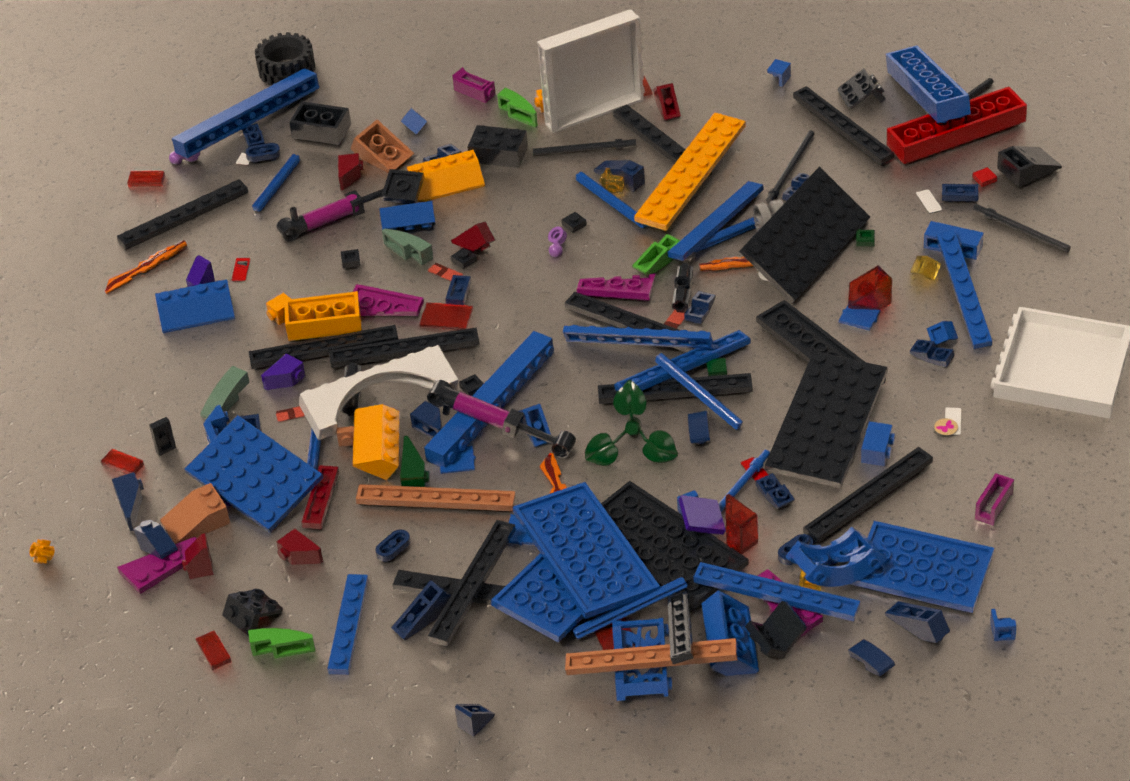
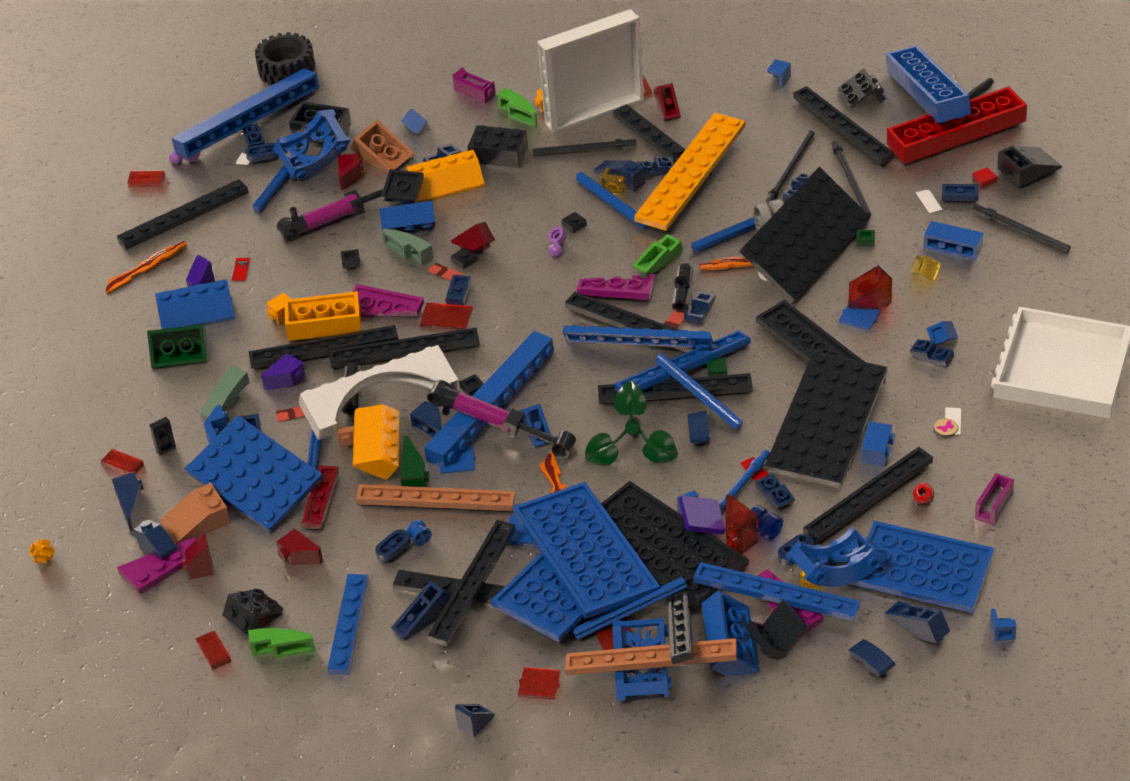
(177, 345): none -> dark green slope
(311, 164): none -> blue fence
(419, 532): none -> blue wheel
(539, 683): none -> clear red piece
(659, 167): none -> dark blue slope
(715, 221): blue tile -> none
(768, 523): none -> clear blue wheel
(838, 151): none -> black bar
(919, 490): none -> red piece
(964, 289): blue plate -> none

